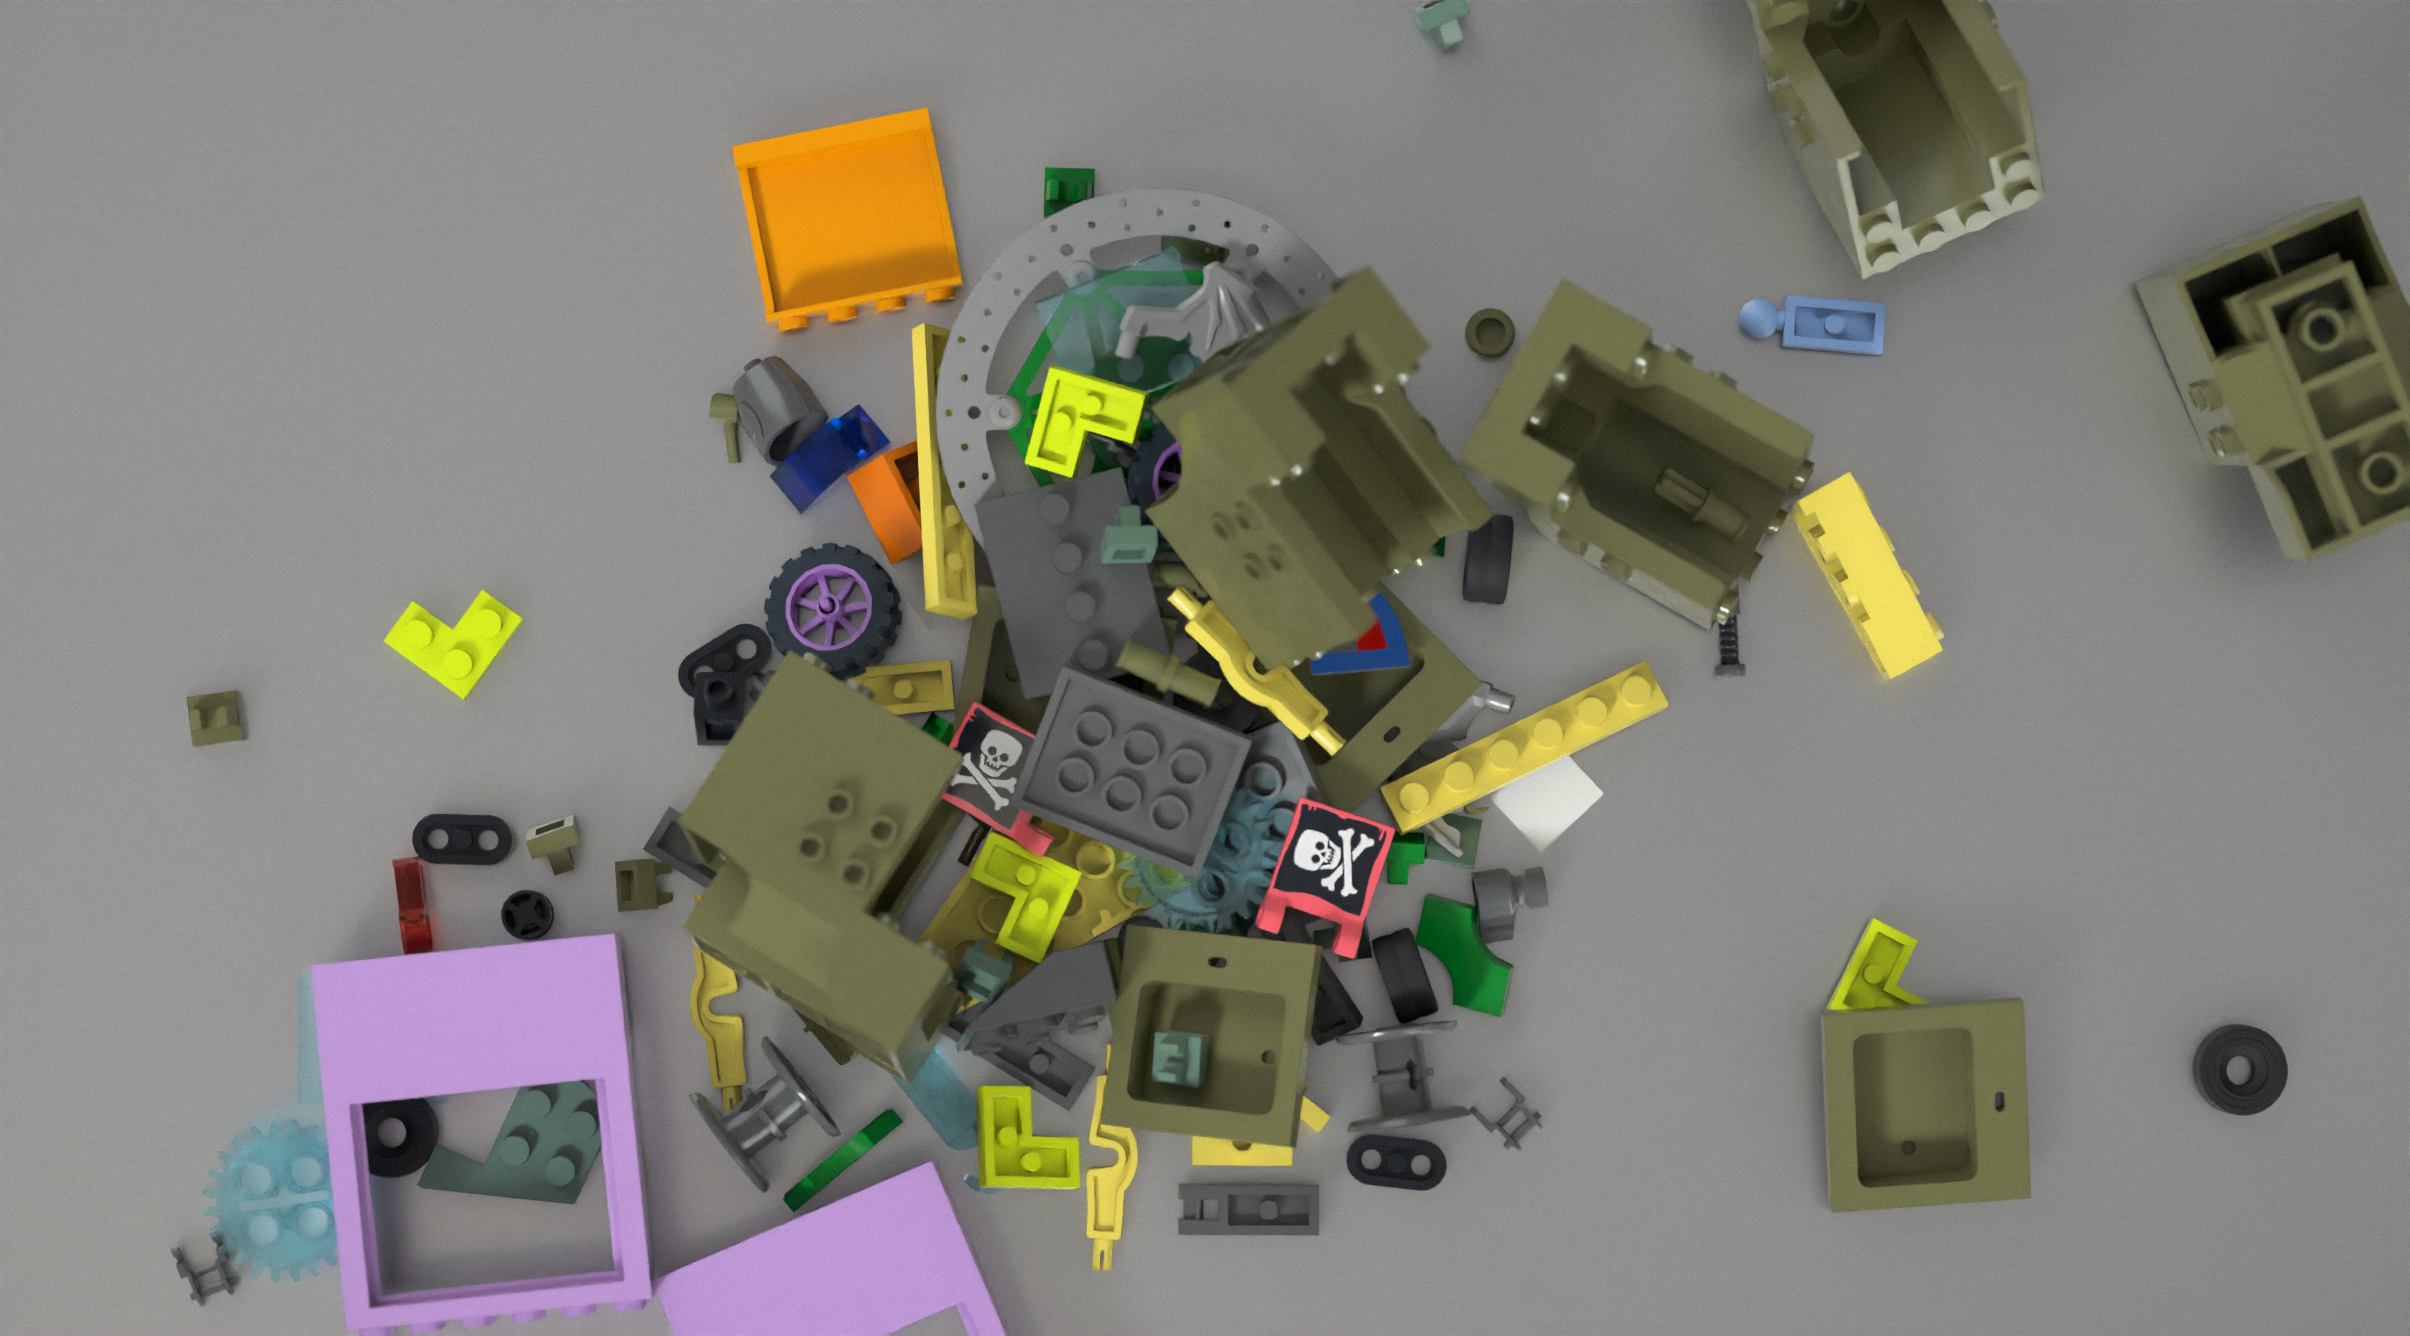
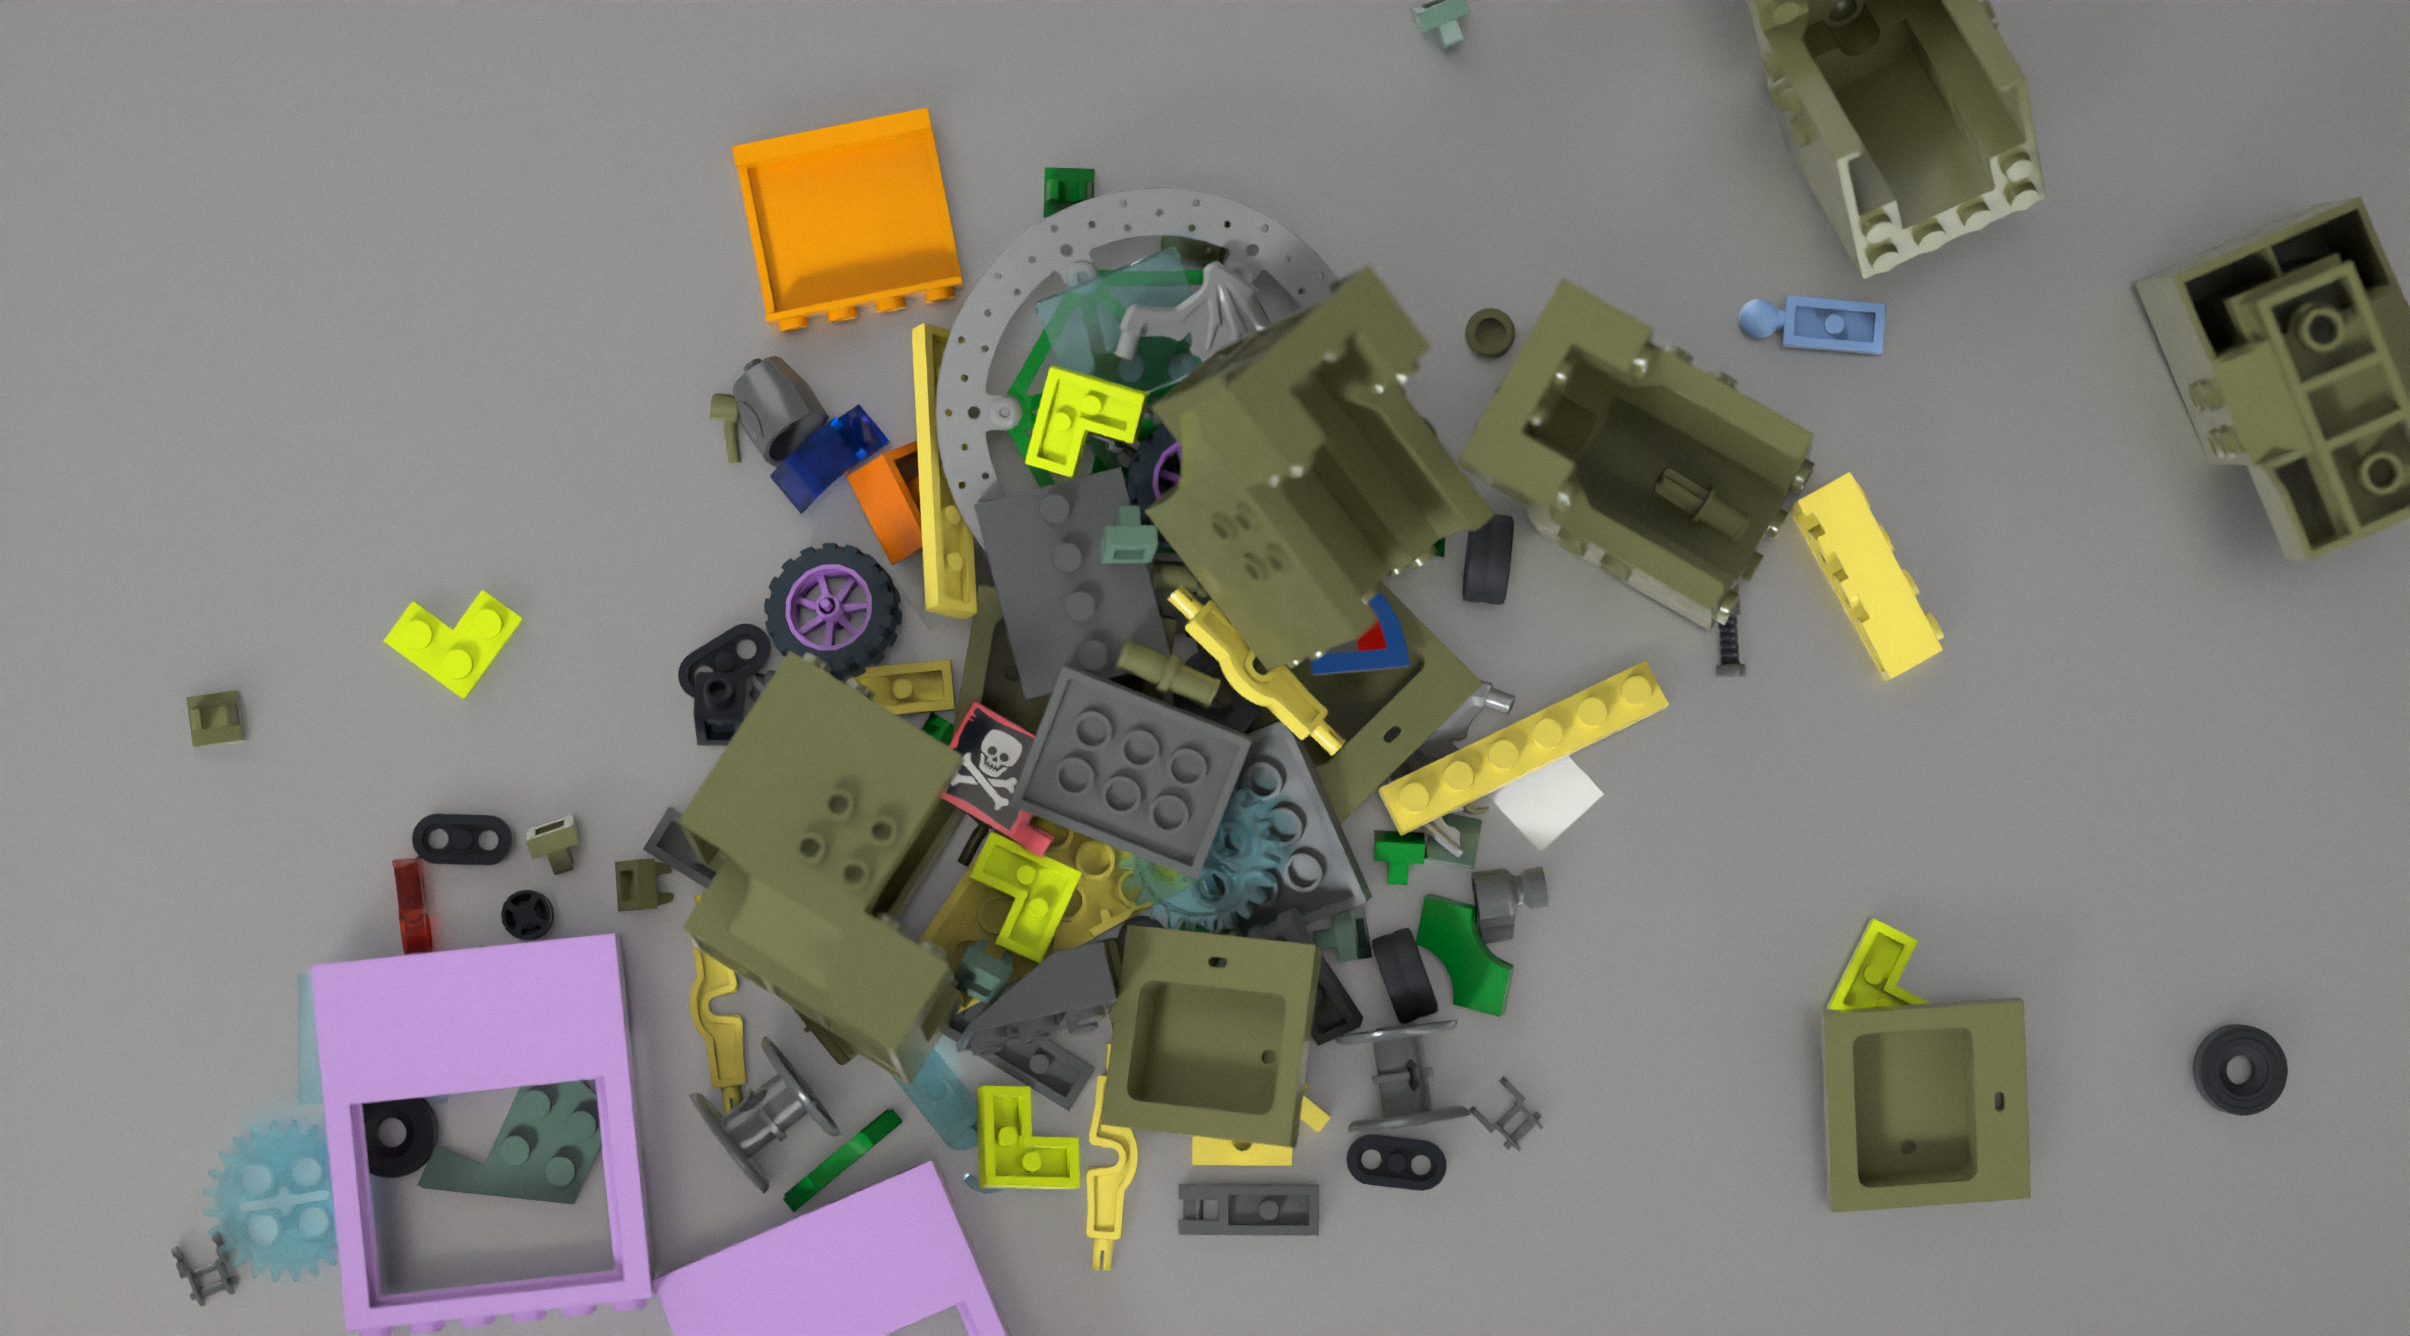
(1180, 1058): sand green tile -> none
(1327, 871): flag -> none

